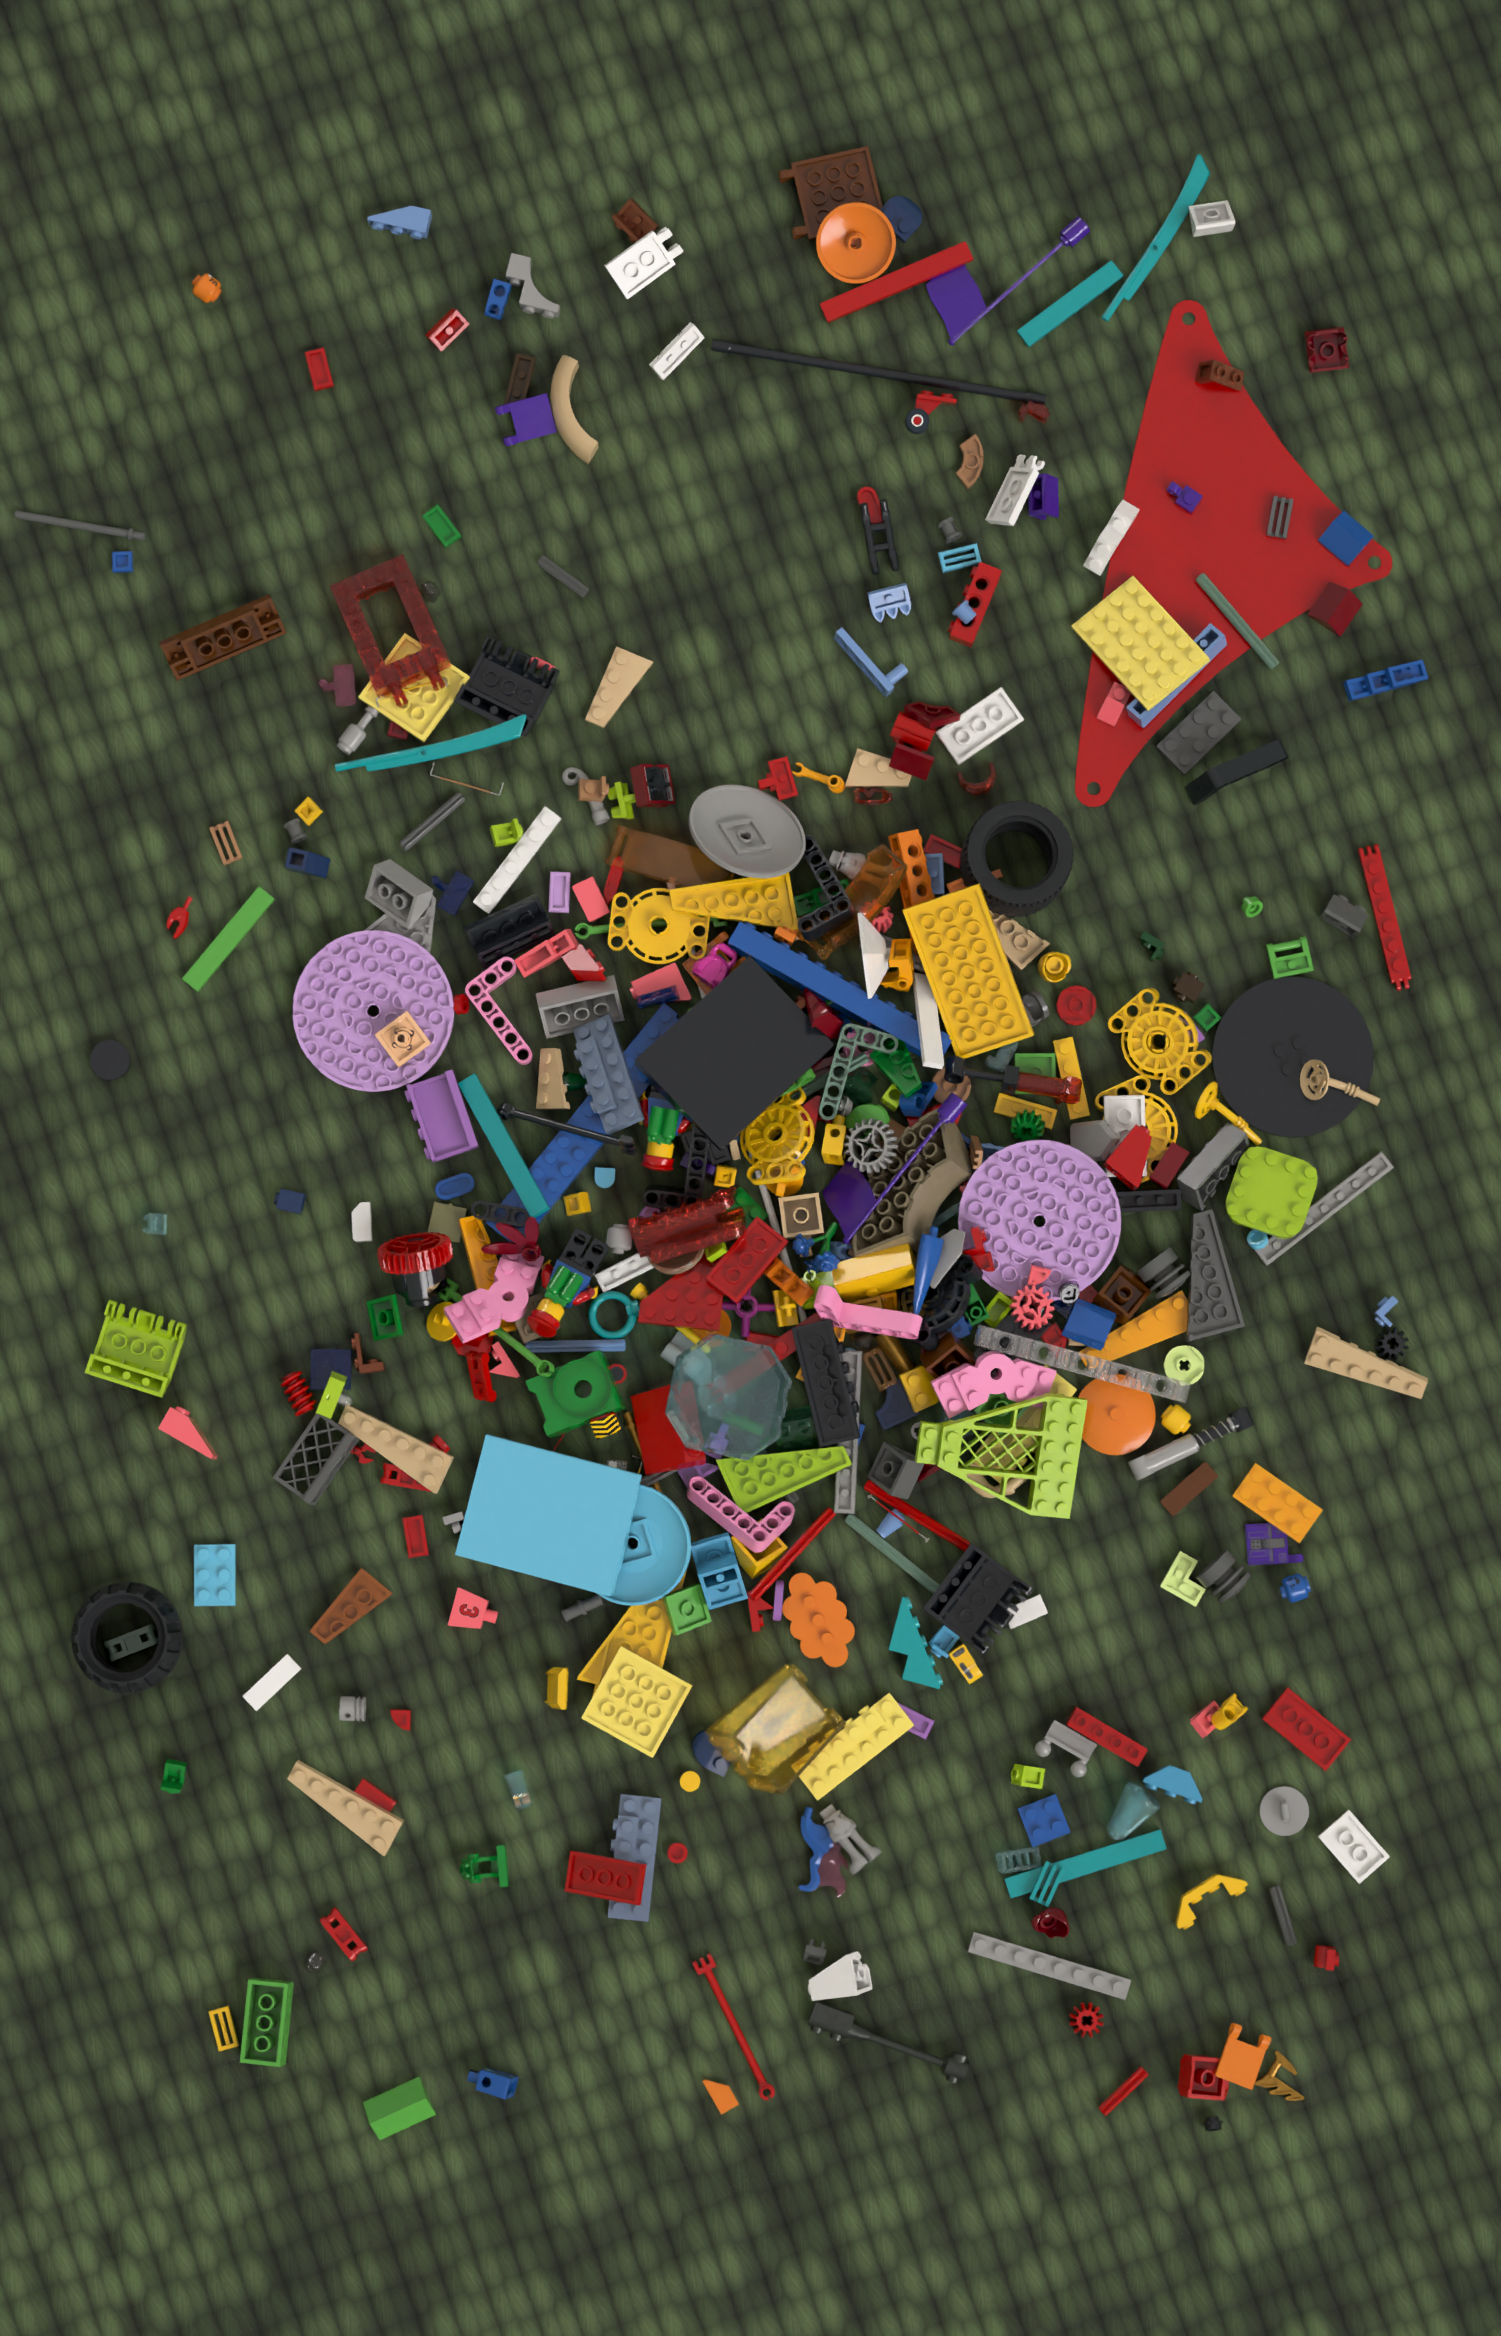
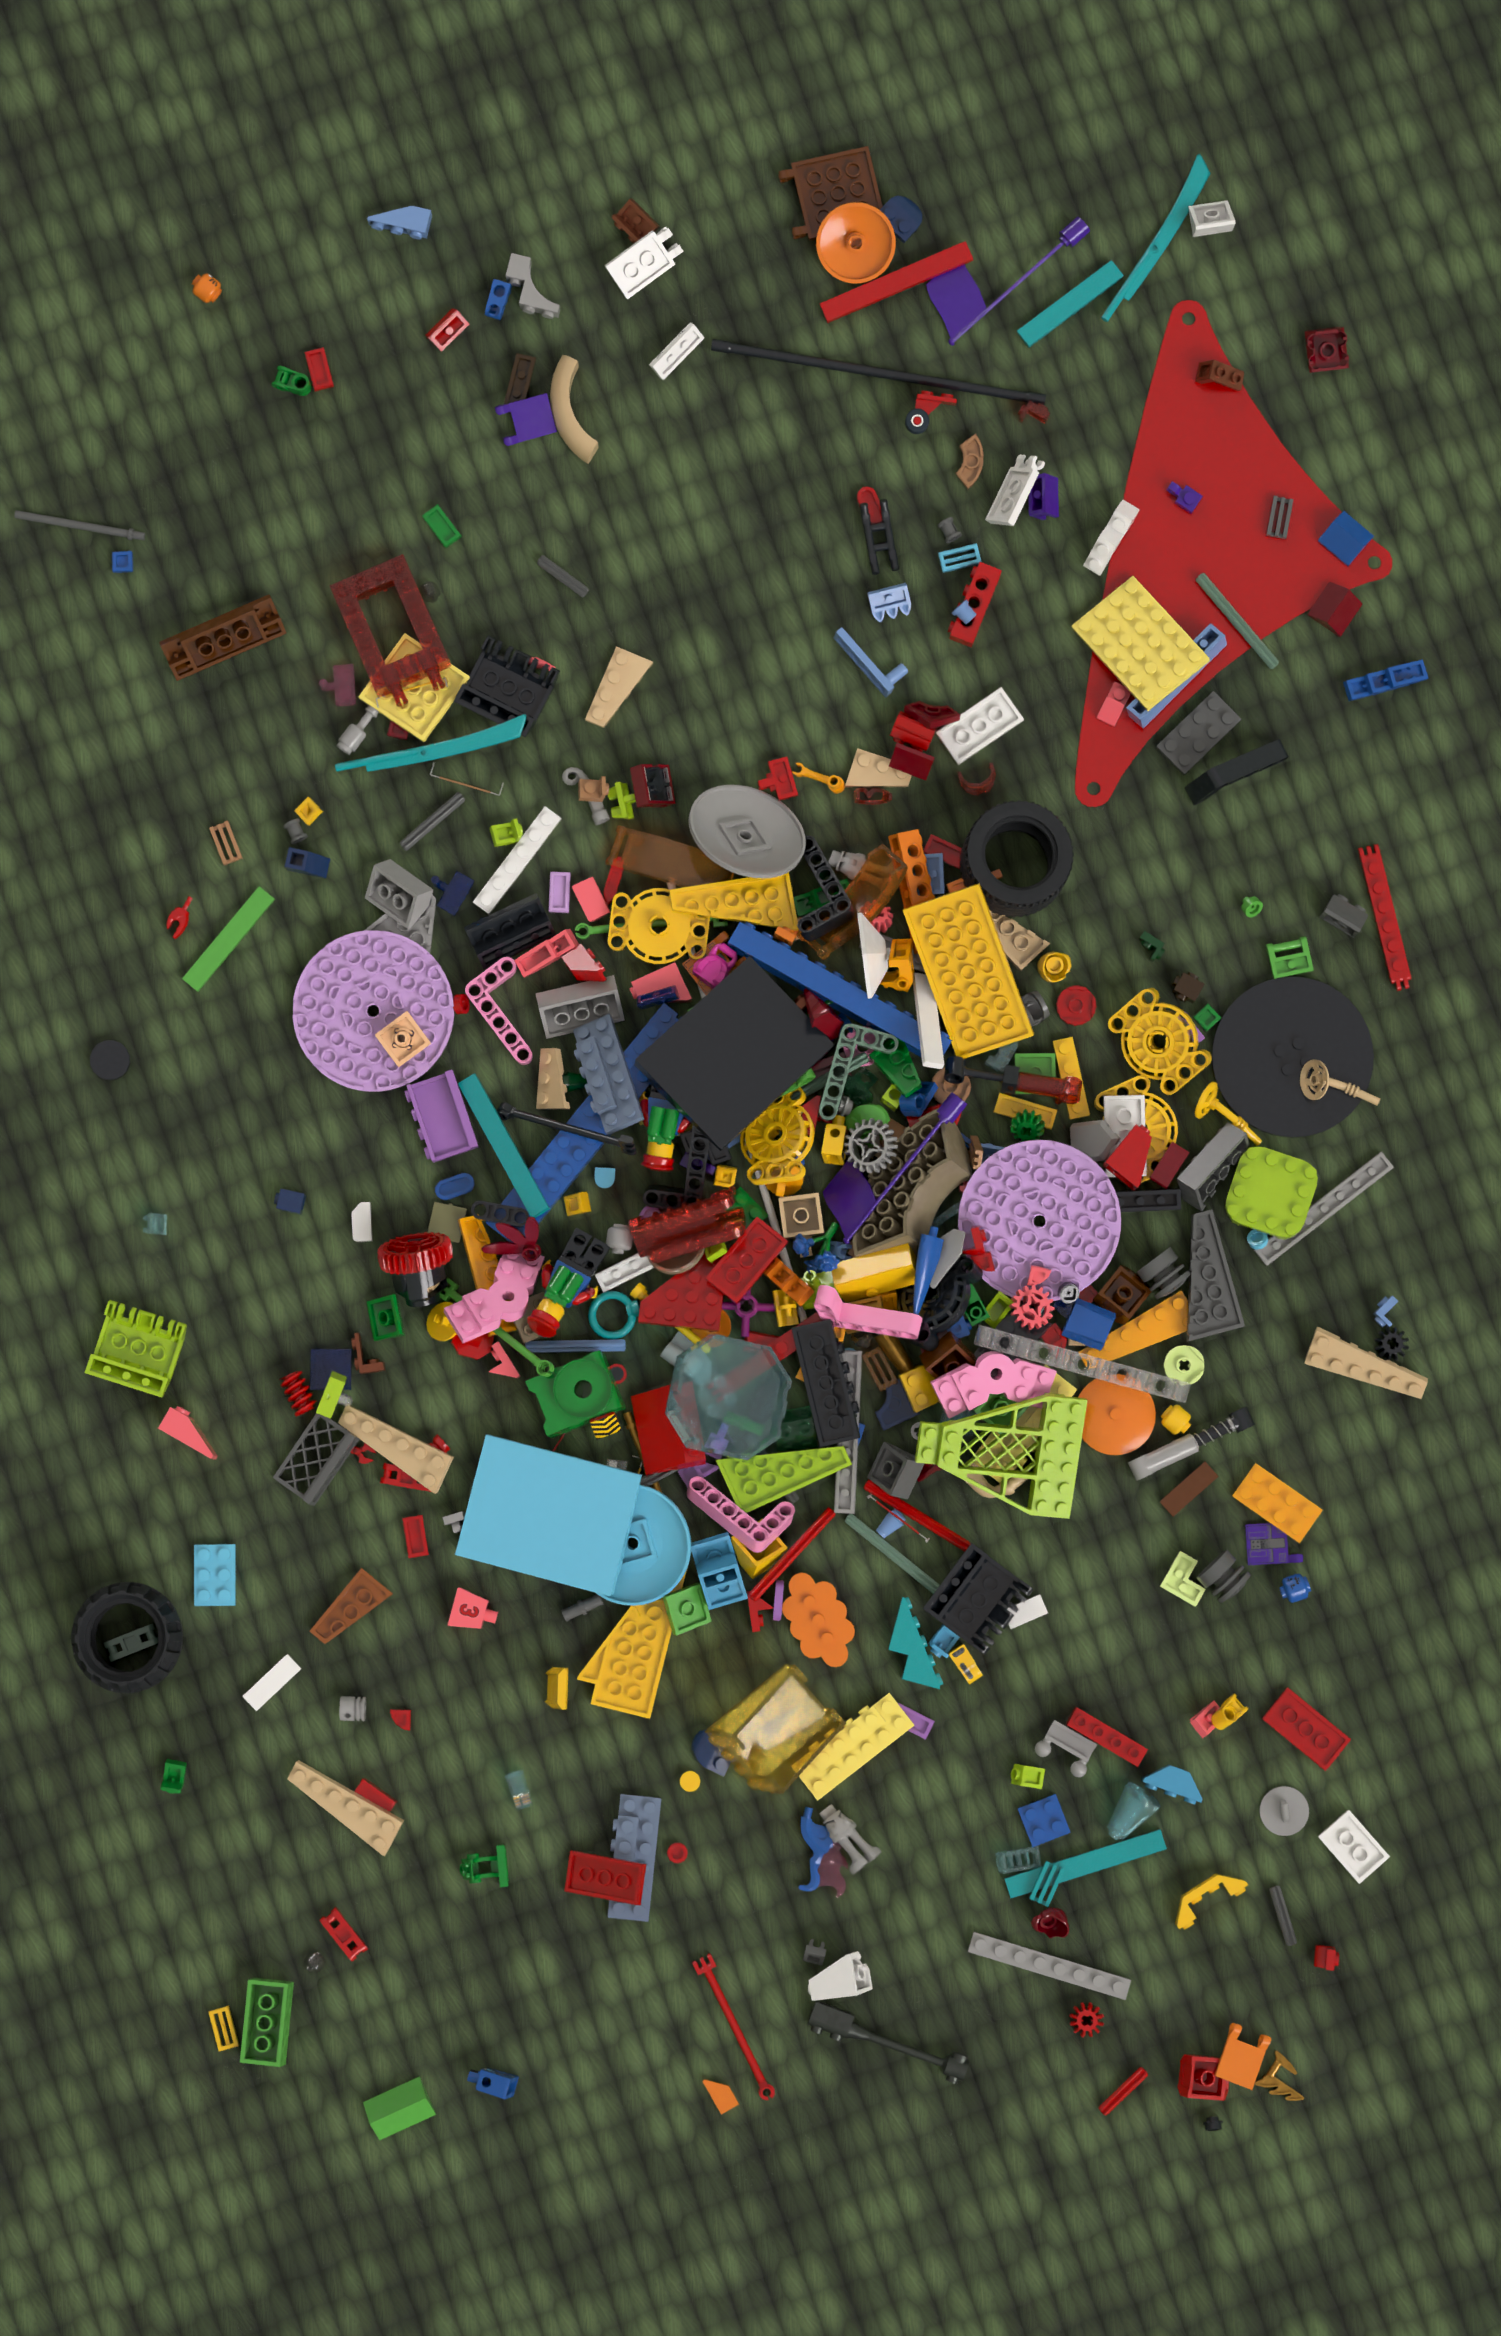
(288, 379): none -> green piece
(480, 1376): red plate -> none
(636, 1701): light yellow plate -> none
(734, 1150): tan tile -> none

